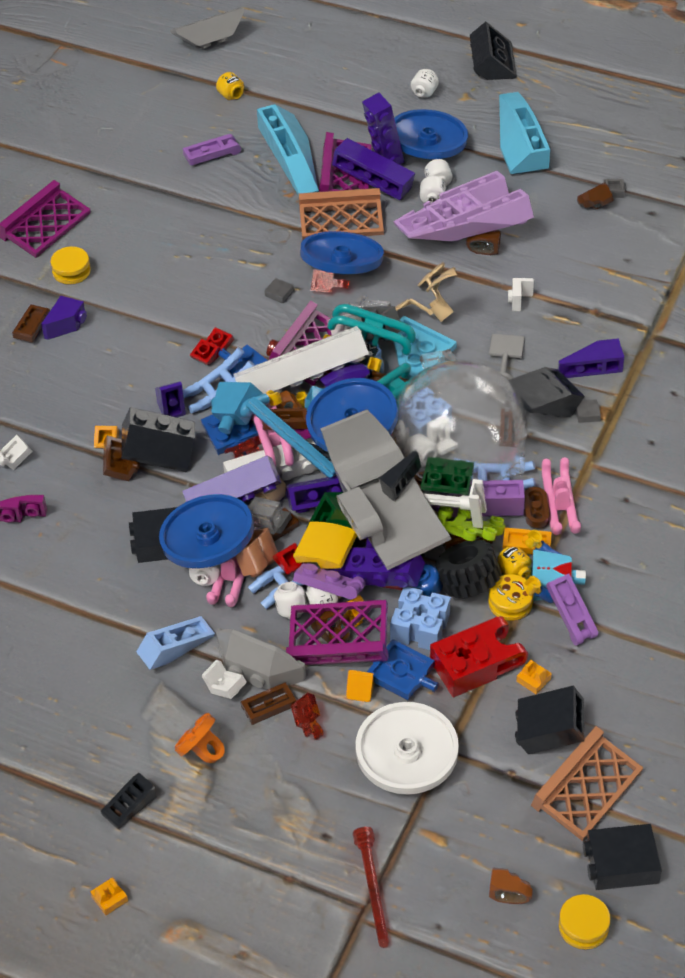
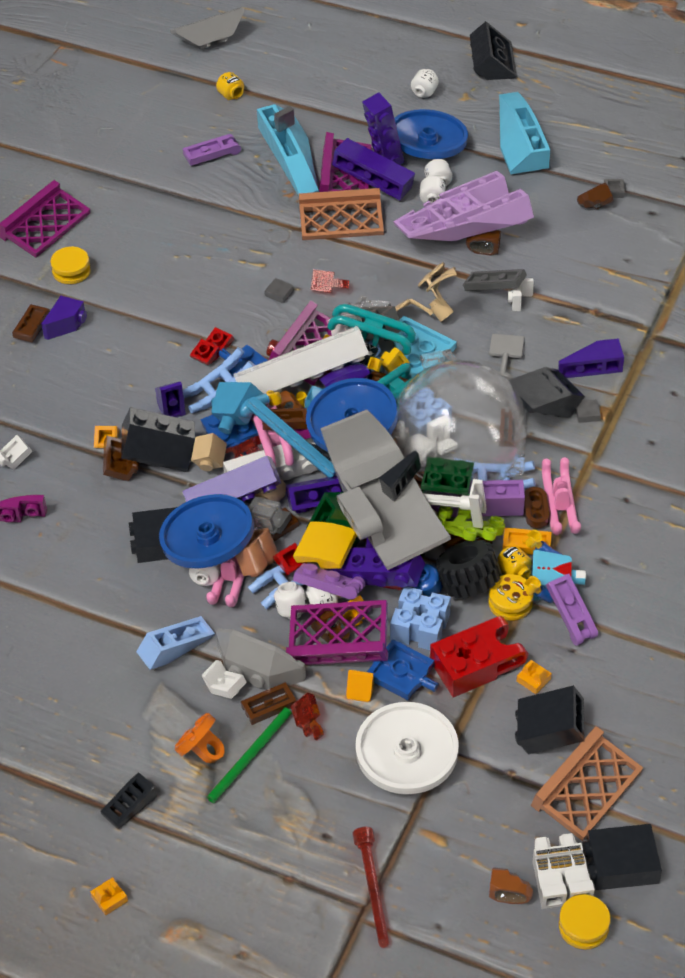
(208, 452): none -> tan brick
(247, 757): none -> green piece
(284, 118): none -> flat silver tile
(341, 252): blue dish -> none
(393, 359): none -> yellow tile
(494, 279): none -> dark grey tile
(560, 870): none -> white hips

